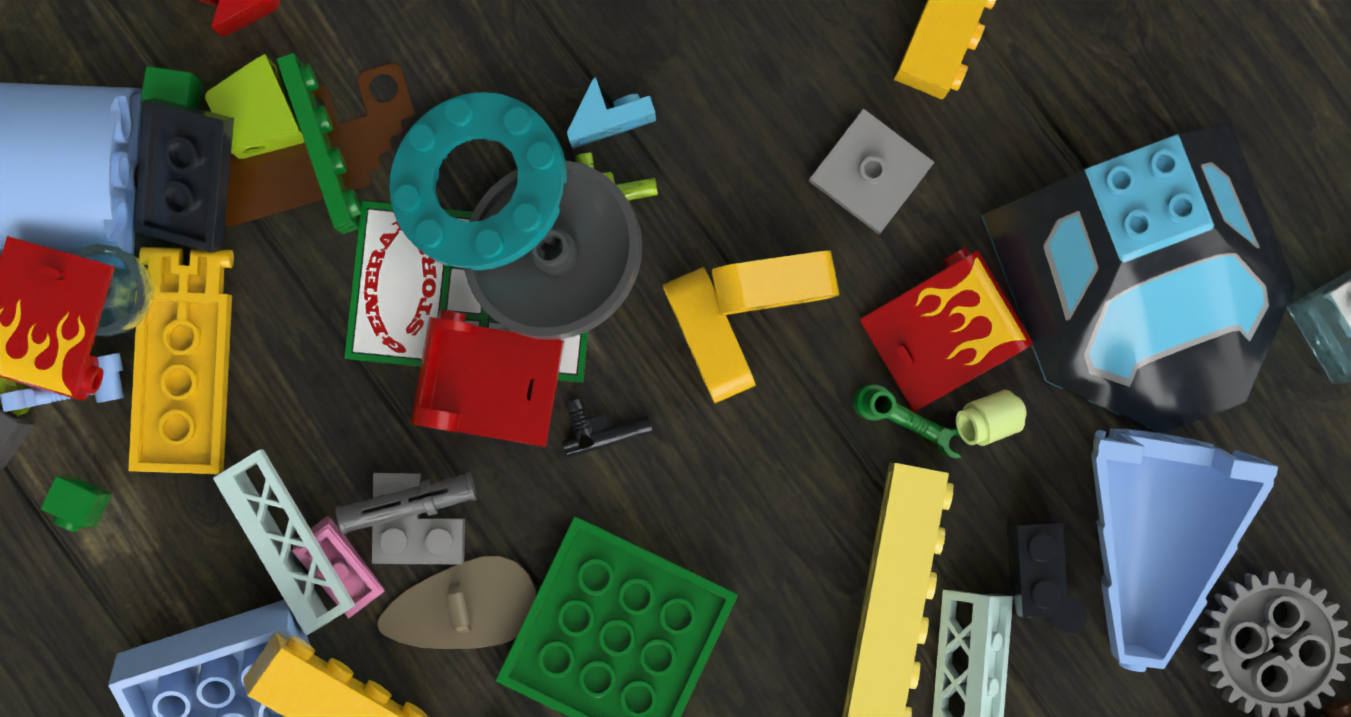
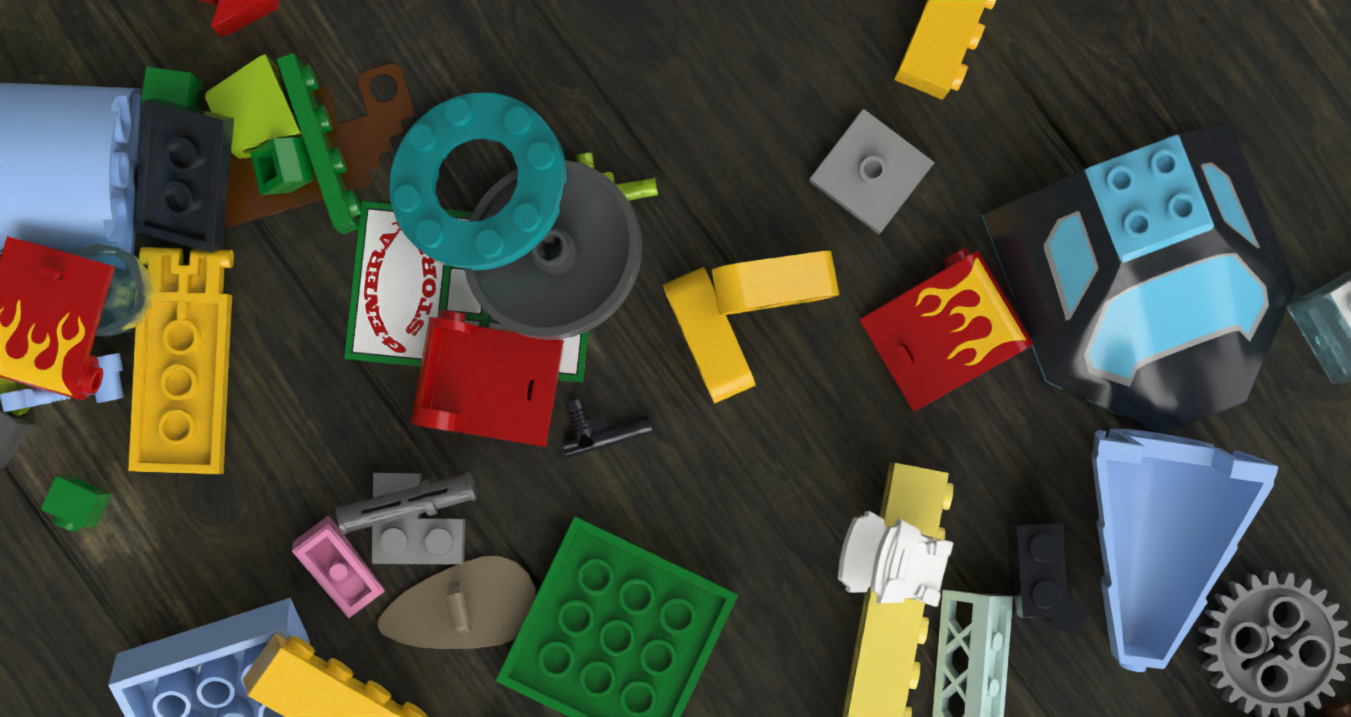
(275, 548): light aqua fence -> none
(282, 165): none -> green plate
(595, 122): medium azure slope -> none
(864, 406): green brick -> none
(892, 560): none -> white piece
(991, 418): yellowish green brick -> none

